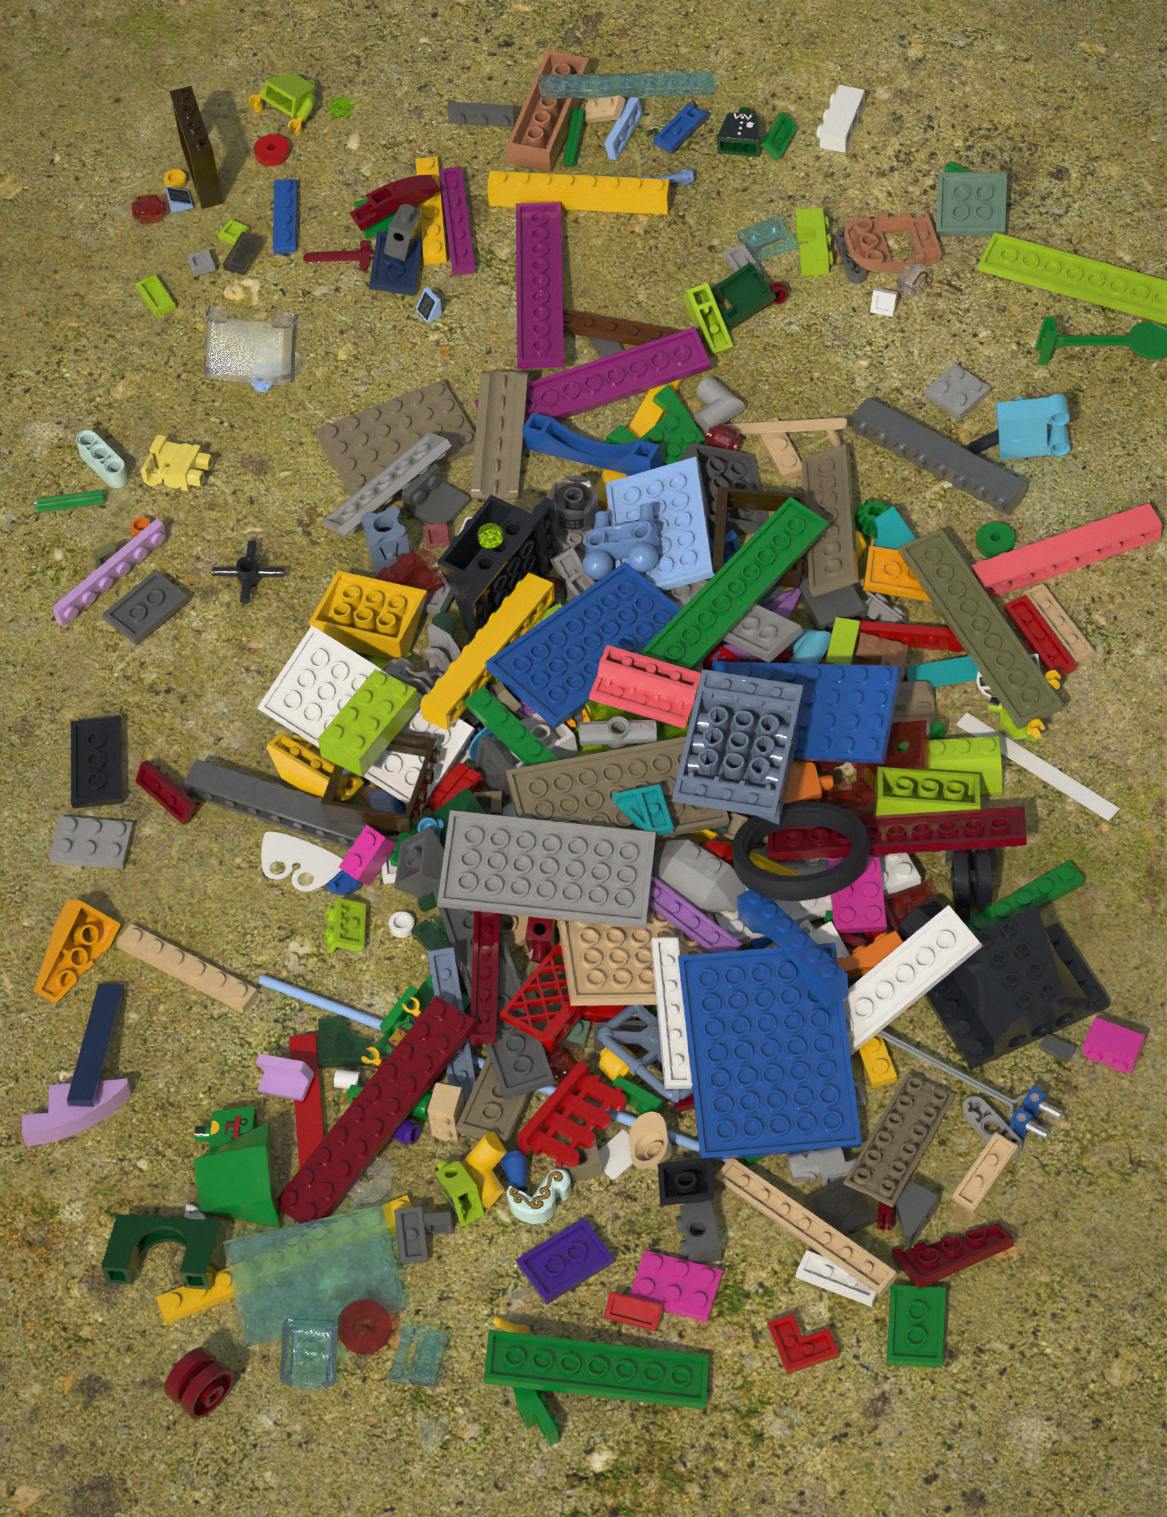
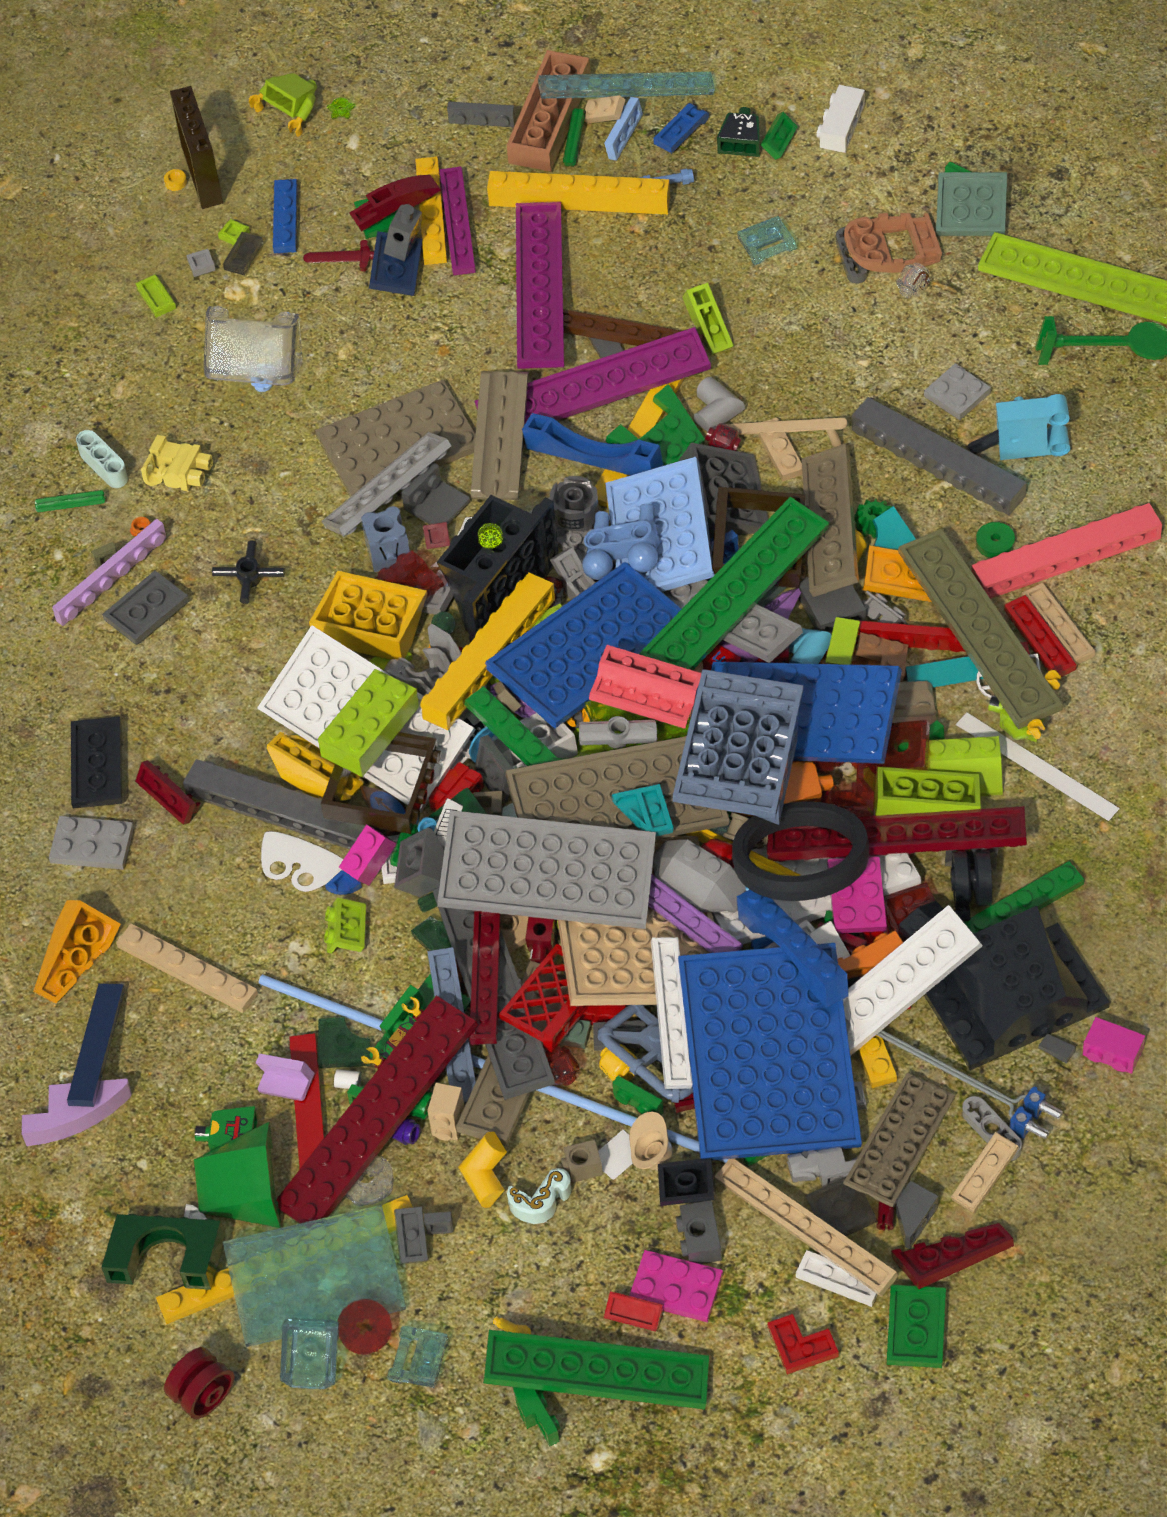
(148, 209): clear red head -> none
(178, 199): slope -> none
(271, 150): red piece -> none
(401, 924): white tile -> none
(429, 306): slope -> none
(442, 824): none -> white sticker
(453, 1183): lime torso -> none
(515, 1168): blue cone -> none
(556, 1113): red fence -> none
(564, 1261): dark purple plate -> none
(739, 257): light grey plate -> none
(746, 294): dark green container -> none
(780, 291): dark red plate -> none
(814, 255): lime arch -> none
(884, 302): white tile -> none

